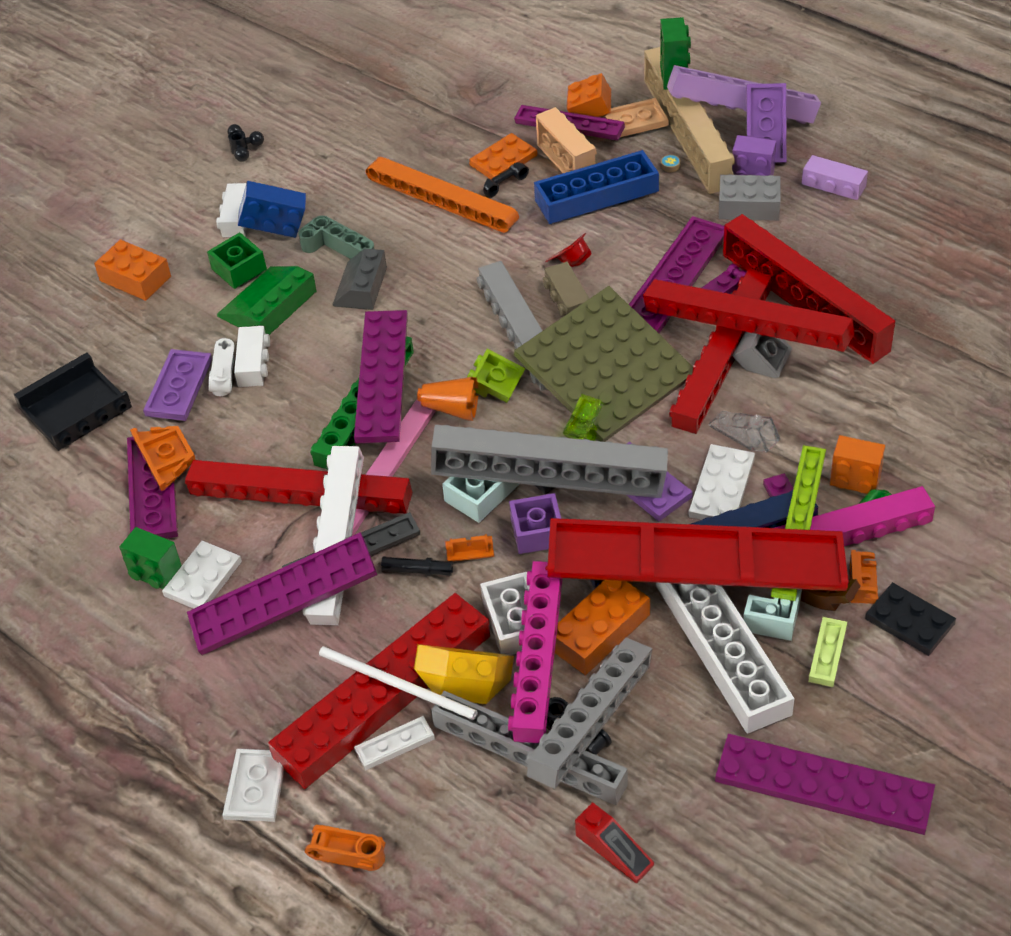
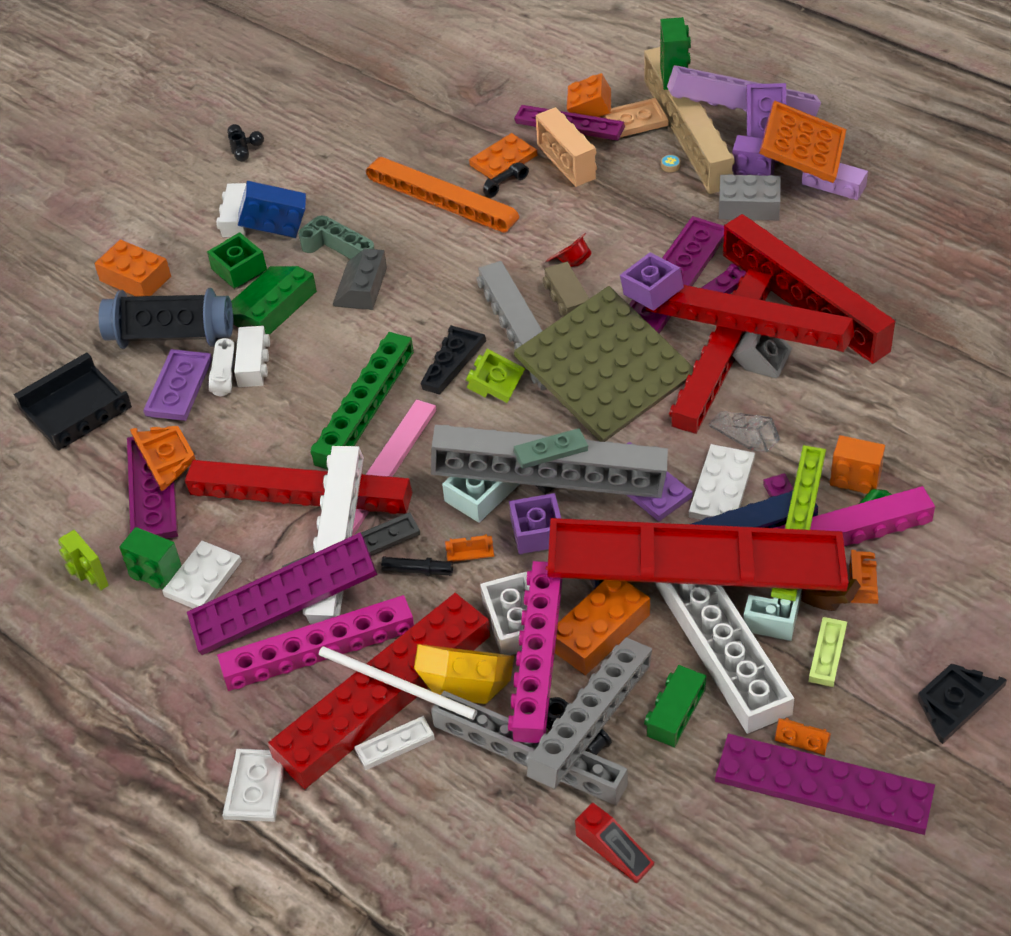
(82, 560): none -> lime plate
(165, 318): none -> black brick
(300, 648): none -> dark pink brick
(346, 847): orange piece -> none
(381, 377): magenta plate -> none
(449, 361): none -> black wing
(451, 397): orange cone -> none
(550, 448): none -> sand green plate
(582, 419): clear neon green plate -> none
(596, 186): blue brick -> none
(651, 281): none -> medium lavender brick
(675, 705): none -> green brick
(802, 736): none -> orange hinge
(803, 141): none -> orange plate
(910, 618): black plate -> none
(956, 697): none -> black wing

